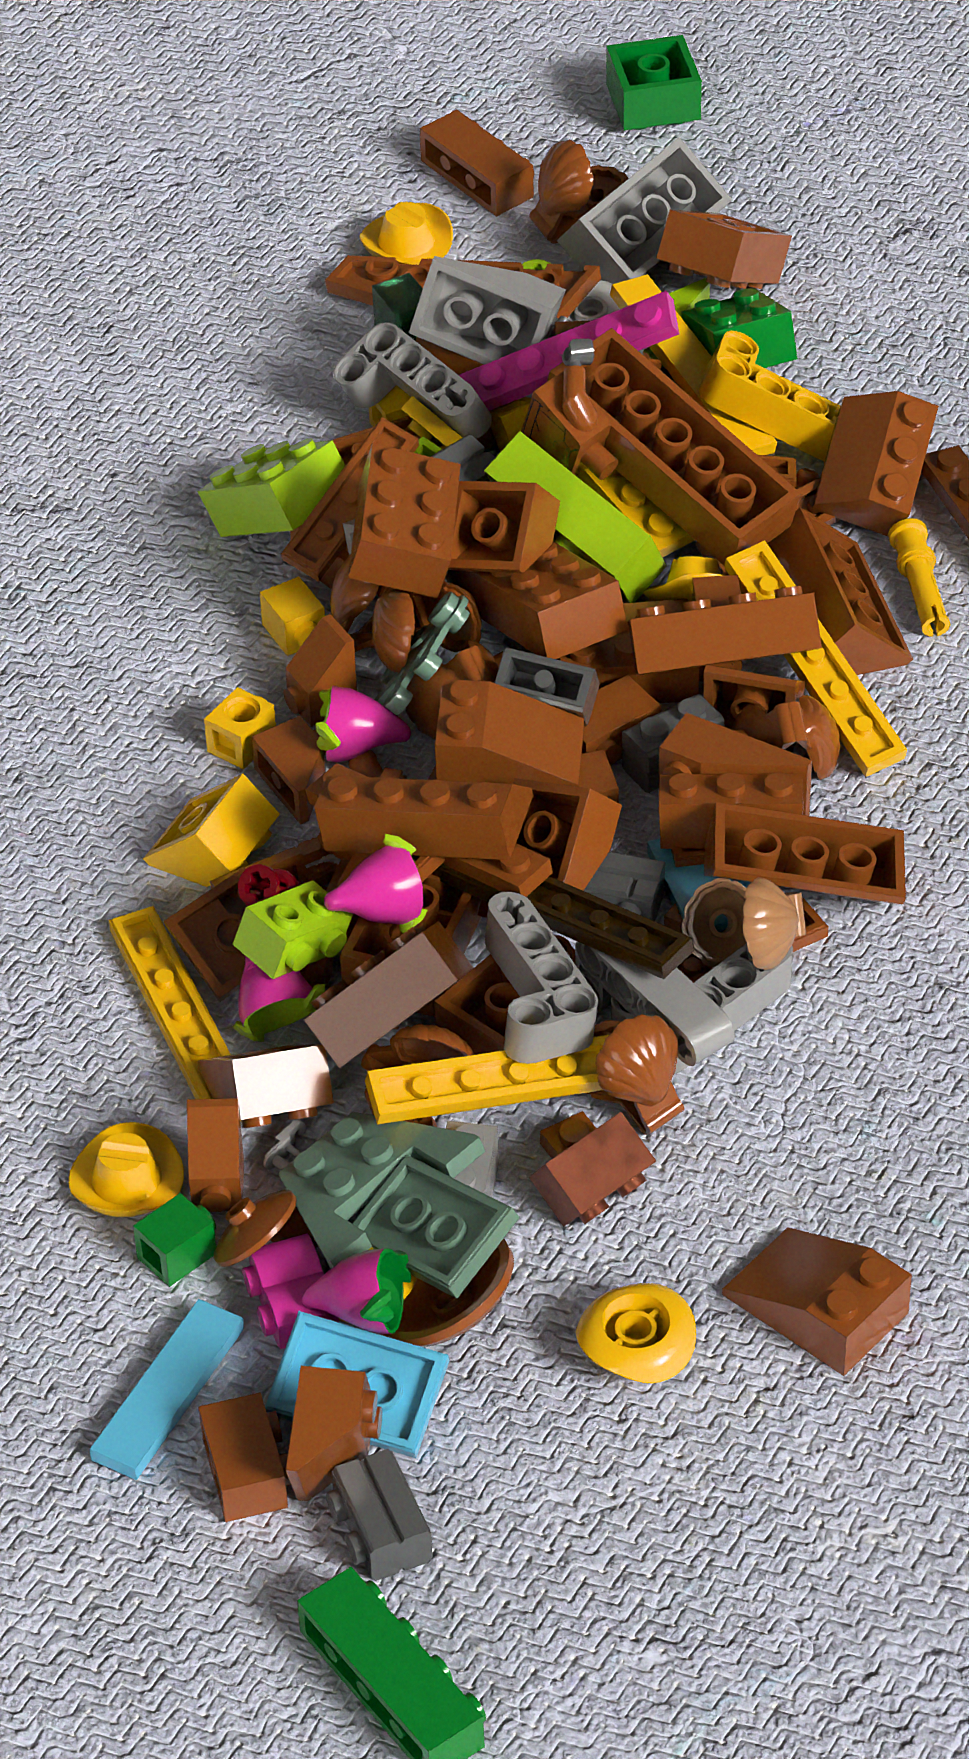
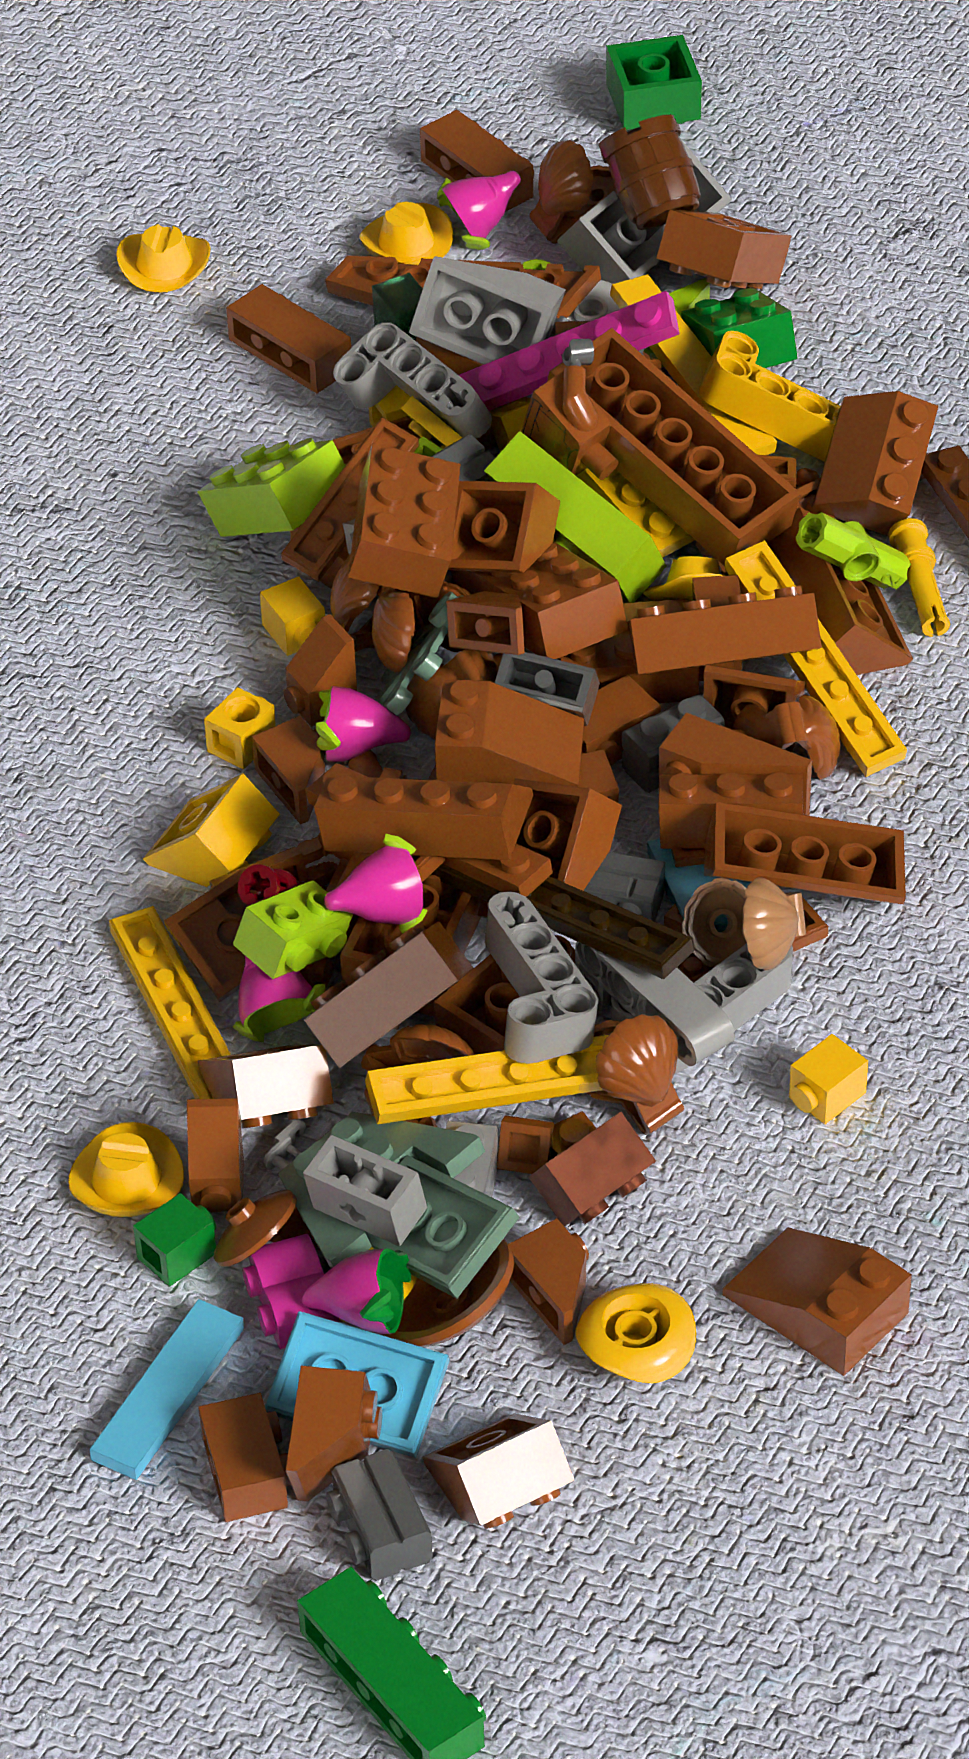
(162, 258): none -> yellow hat
(287, 337): none -> dark orange brick
(365, 1190): none -> light grey brick
(479, 203): none -> dark pink hat
(486, 622): none -> dark orange slope
(501, 1469): none -> slope
(524, 1144): none -> dark orange plate
(552, 1275): none -> dark orange slope
(651, 171): none -> reddish brown piece
(828, 1079): none -> yellow brick
(852, 550): none -> lime piece

